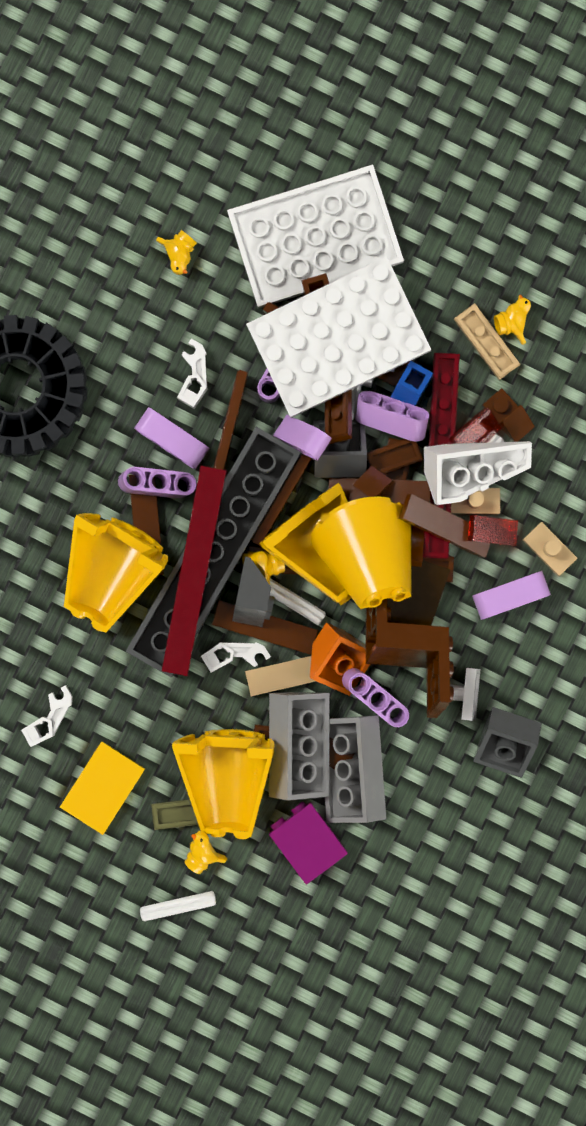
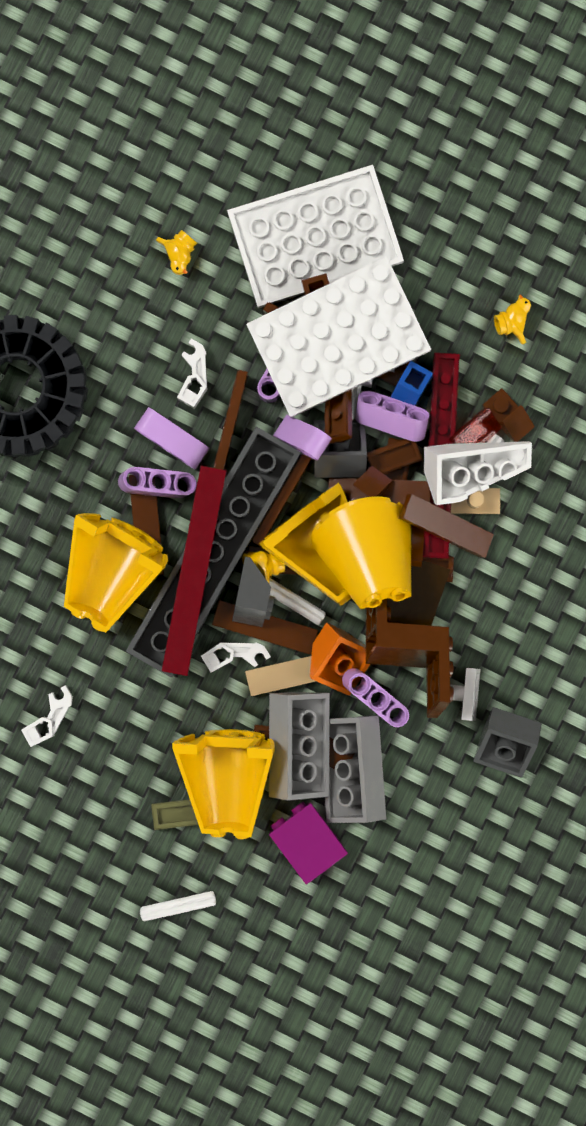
(102, 788): yellow tile -> none
(202, 853): yellow animal -> none
(486, 341): tan tile -> none
(492, 530): clear red tile -> none
(511, 595): lavender beam -> none
(549, 549): tan tile -> none

